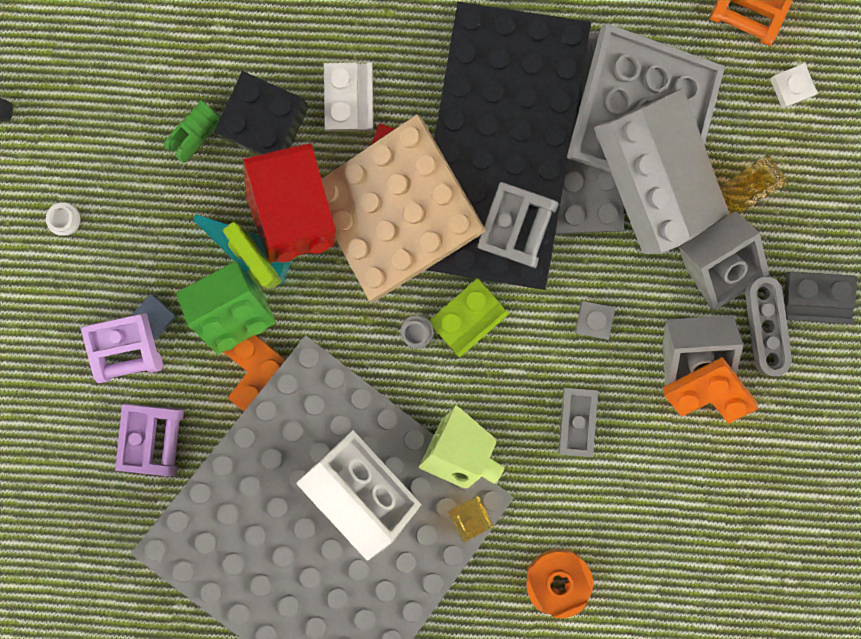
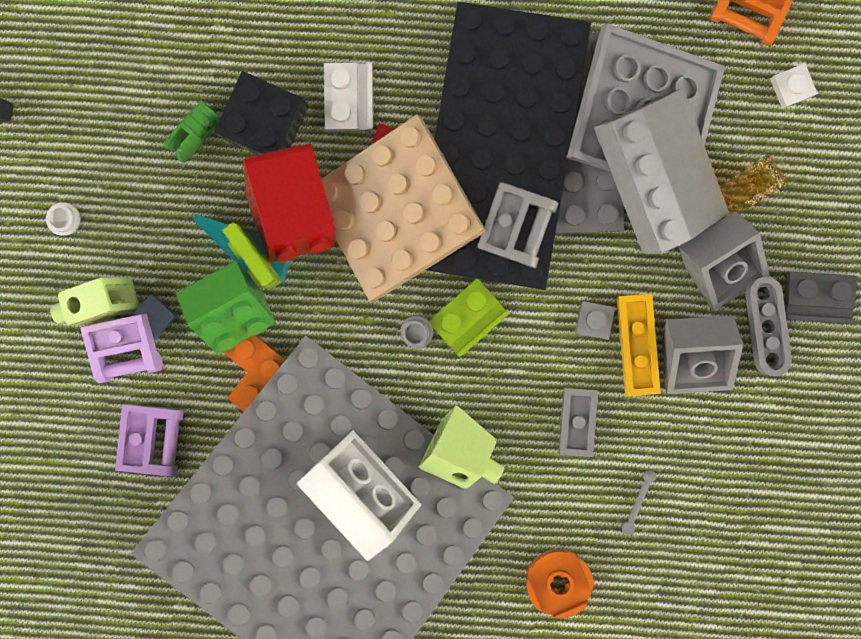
(95, 301): none -> yellowish green torso
(470, 519): clear yellow tile -> none
(628, 526): none -> light grey hinge
(638, 345): none -> yellow plate
(715, 385): orange plate -> none

